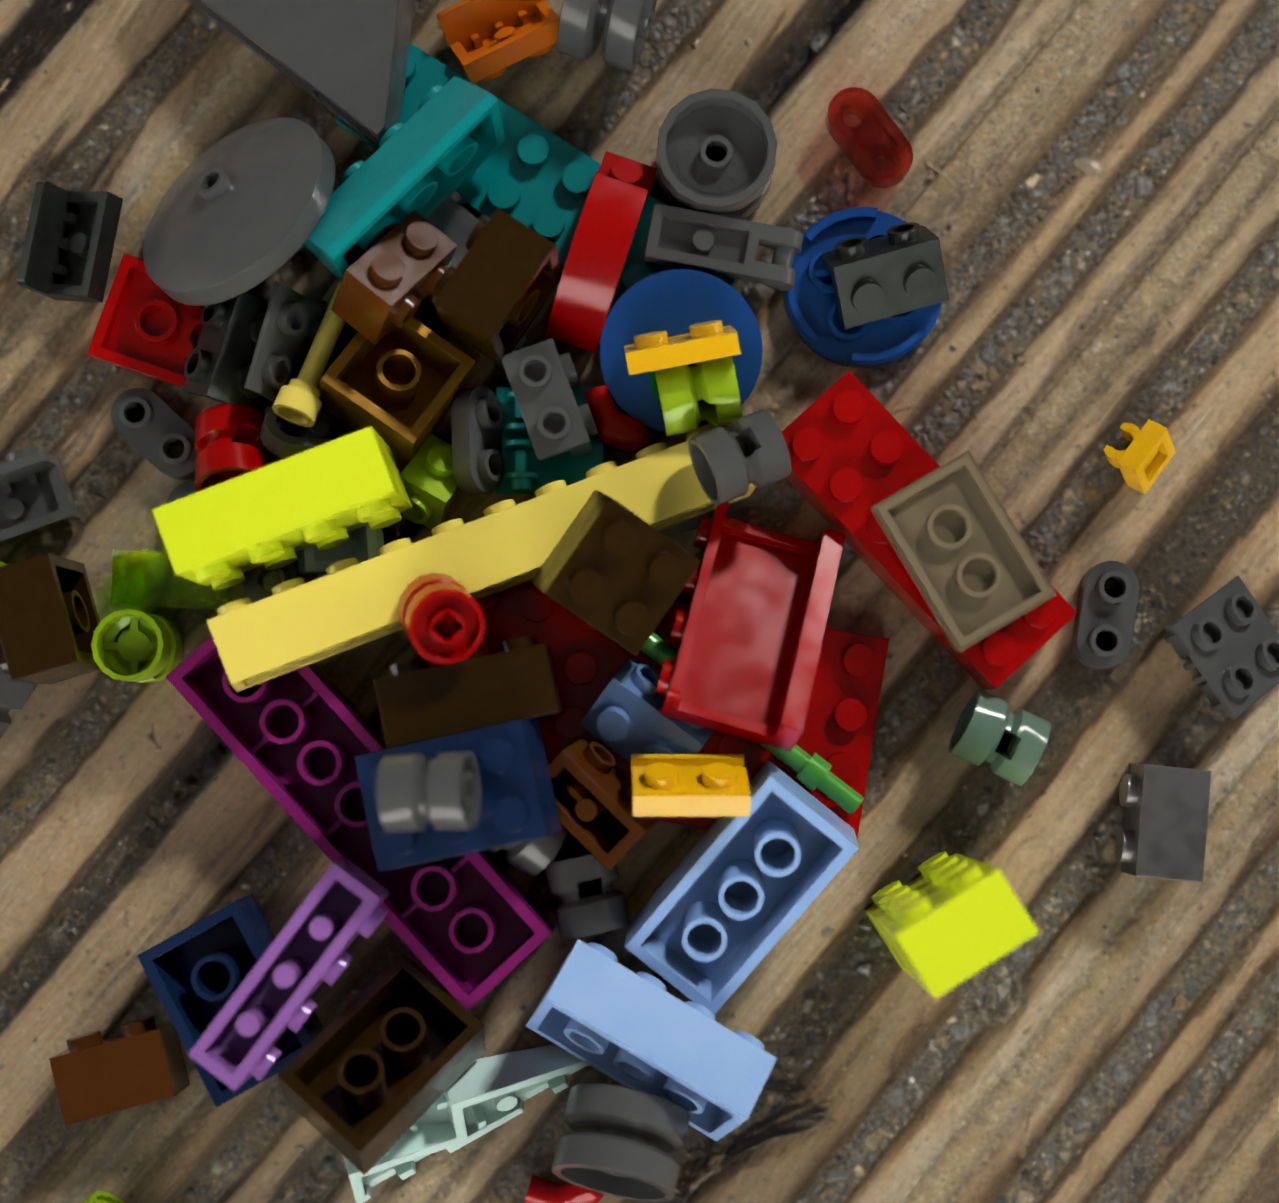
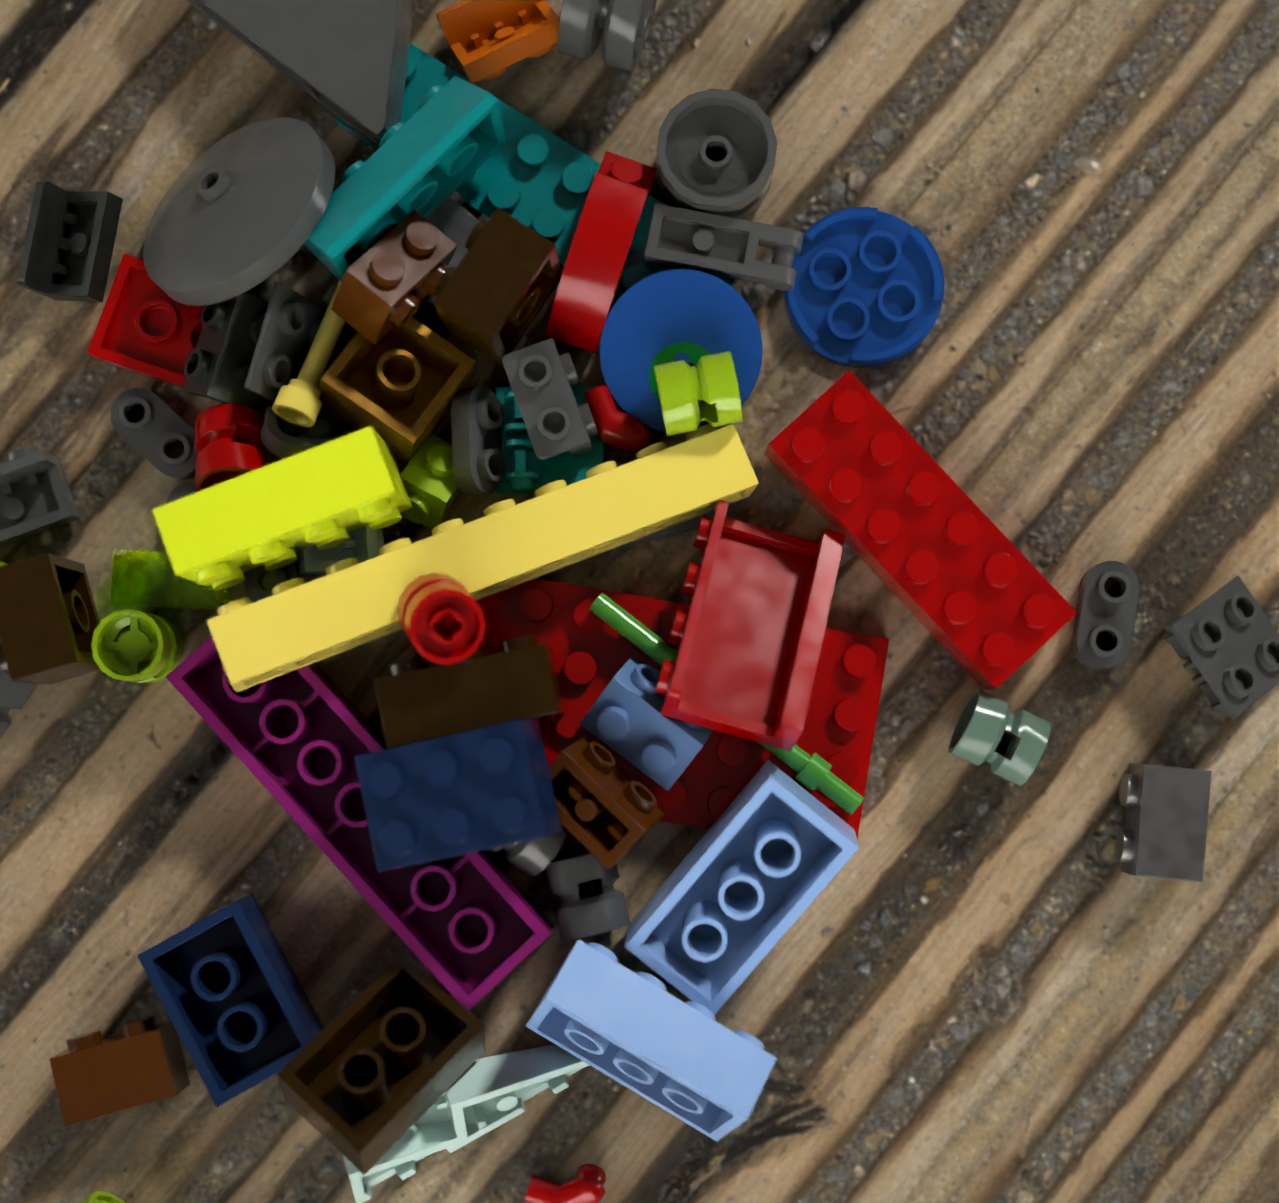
(289, 973): medium lavender brick -> none
(421, 792): dark grey wheel -> none
(615, 572): dark brown brick -> none
(621, 1142): dark grey wheel -> none
(689, 785): yellow plate -> none
(703, 343): yellow plate -> none
(745, 455): dark grey wheel -> none
(873, 138): clear red plate -> none
(886, 274): pearl dark grey bracket -> none
(950, 921): neon yellow brick -> none
(962, 552): dark tan tile -> none
(1145, 456): yellow tile -> none

